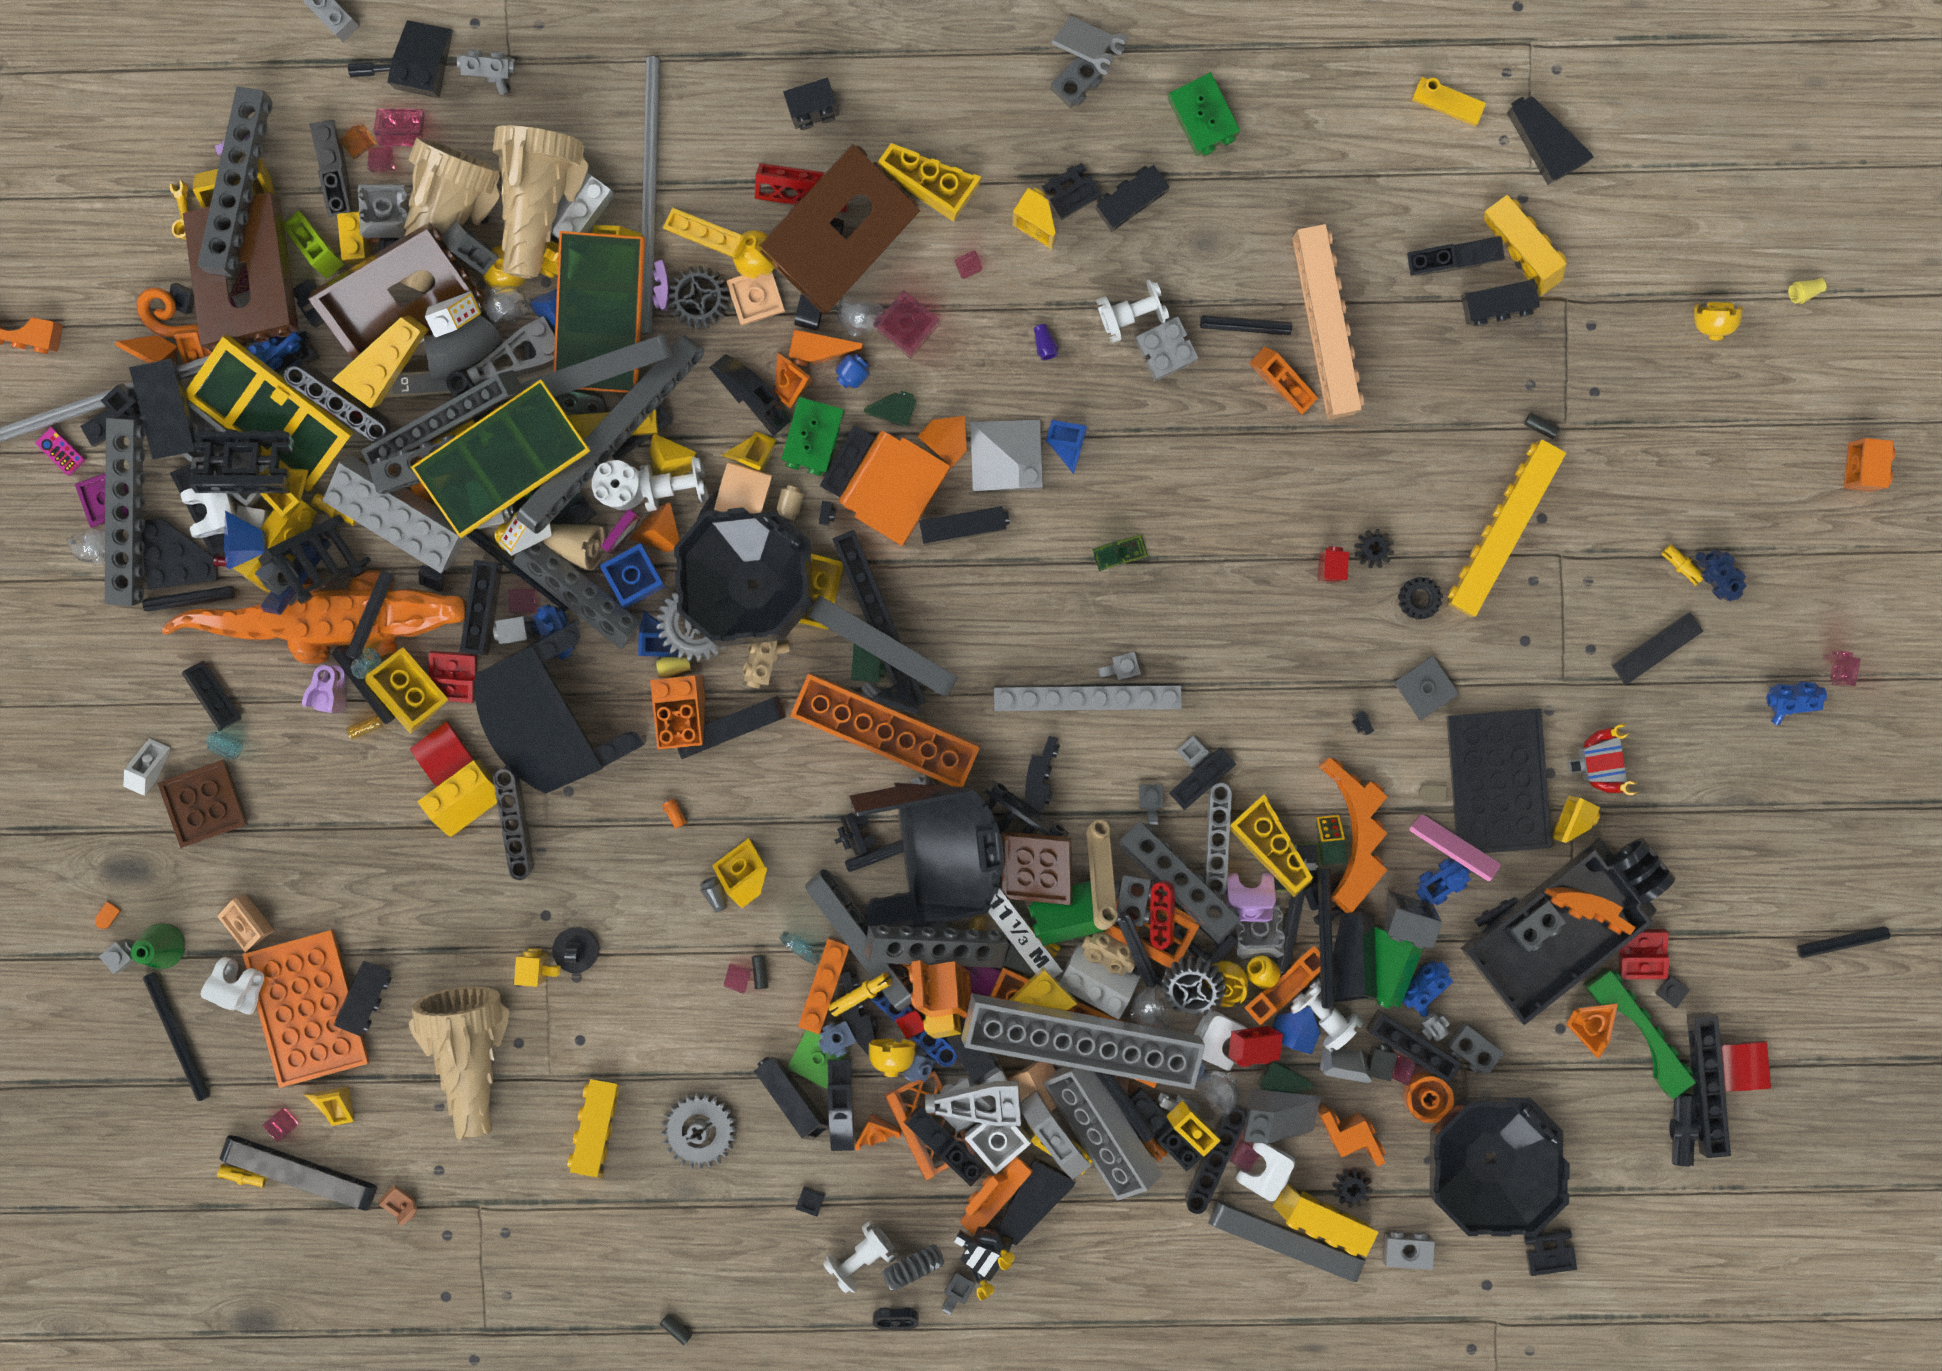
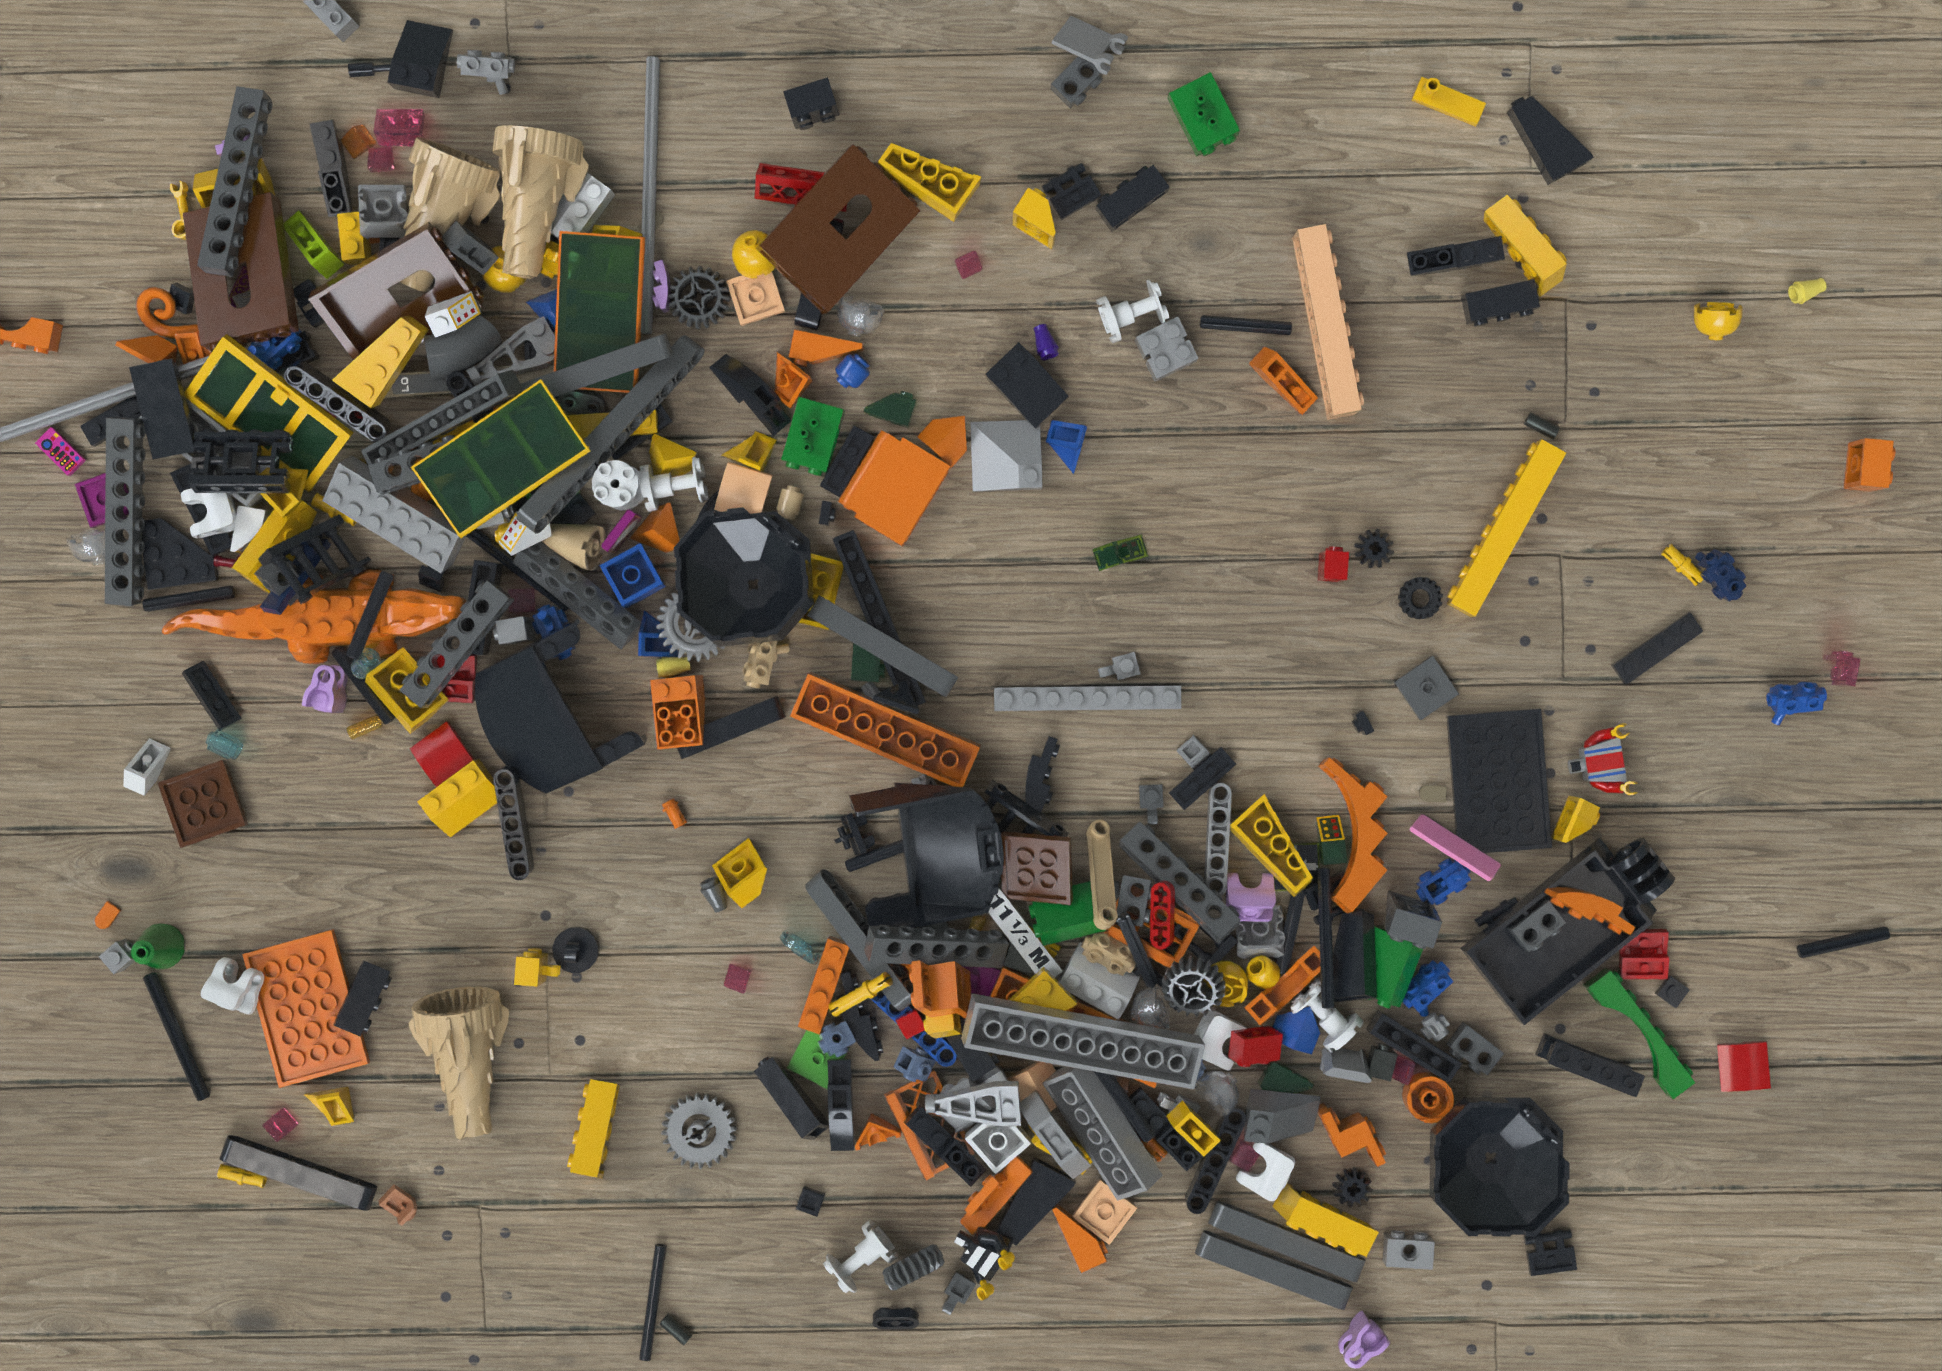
(120, 401): black brick -> none
(241, 541): blue slope -> none
(245, 922): light nougat slope -> none
(454, 658): none -> dark grey brick
(505, 305): clear cylinder -> none
(652, 1302): none -> black piece
(705, 233): yellow tile -> none
(760, 972): pearl dark grey axle -> none
(891, 1055): yellow cylinder -> none
(907, 324): clear pink brick -> none
(963, 525): black slope -> none
(1026, 385): none -> black slope
(1082, 1242): none -> orange slope
(1103, 1213): none -> light nougat plate
(1273, 1270): none -> dark grey beam
(1364, 1338): none -> lavender piece
(1590, 1065): none -> black fence
(1593, 1026): orange slope -> none
(1684, 1130): black piece -> none
(1709, 1084): black brick -> none

